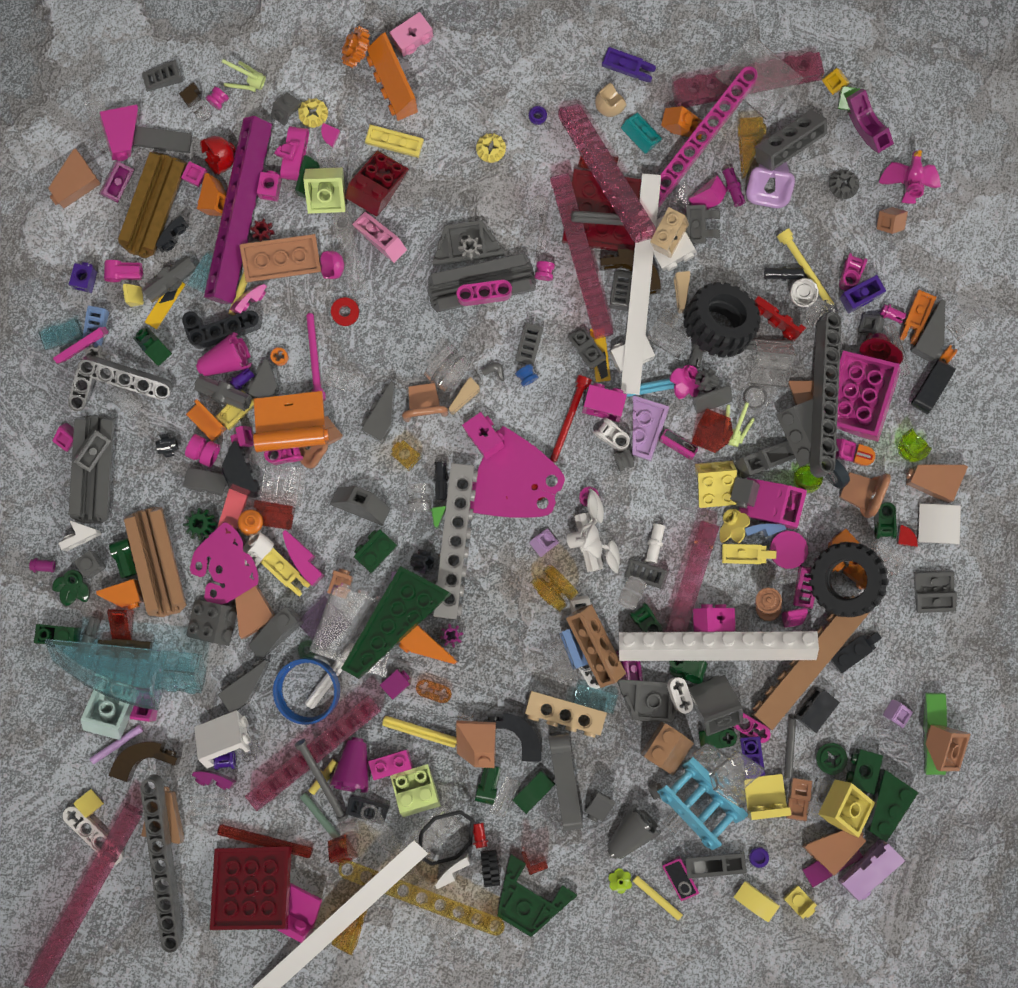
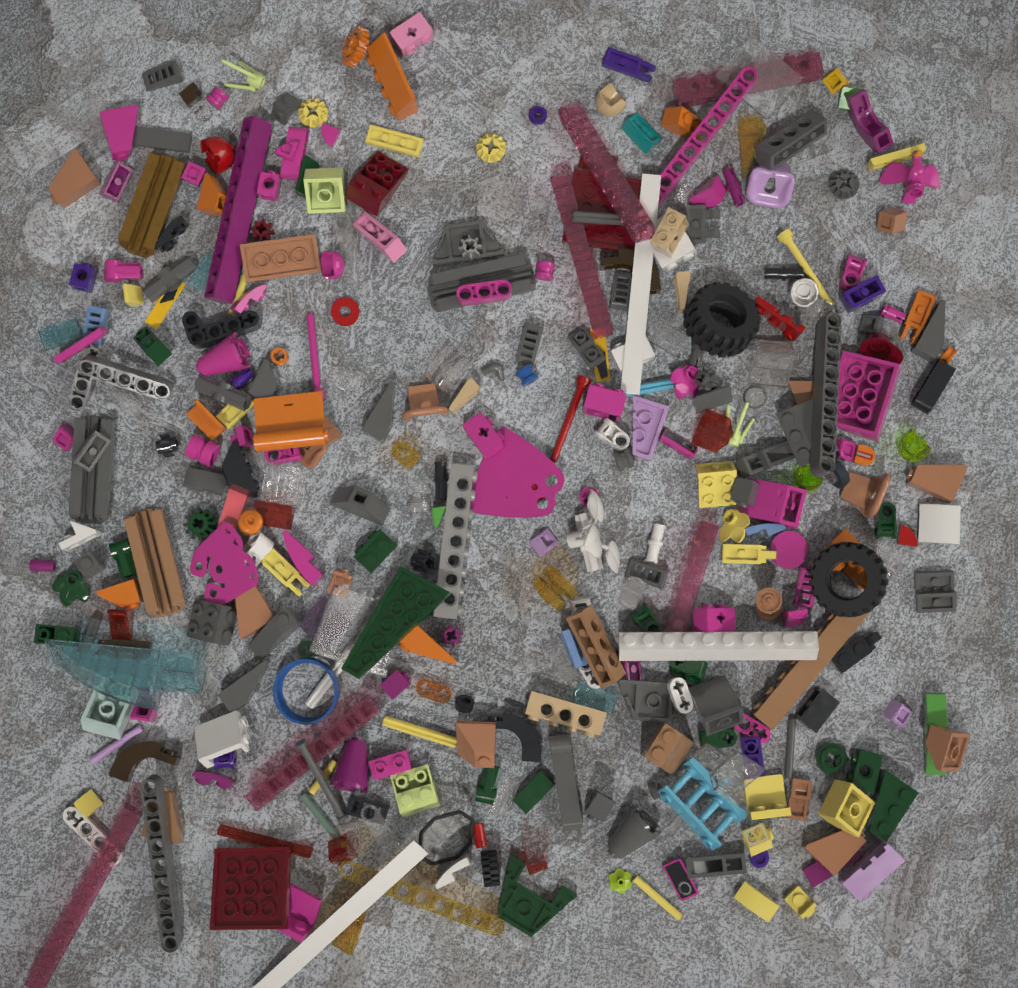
(464, 703): none -> black tile
(757, 839): none -> light yellow brick
(897, 156): none -> light yellow tile

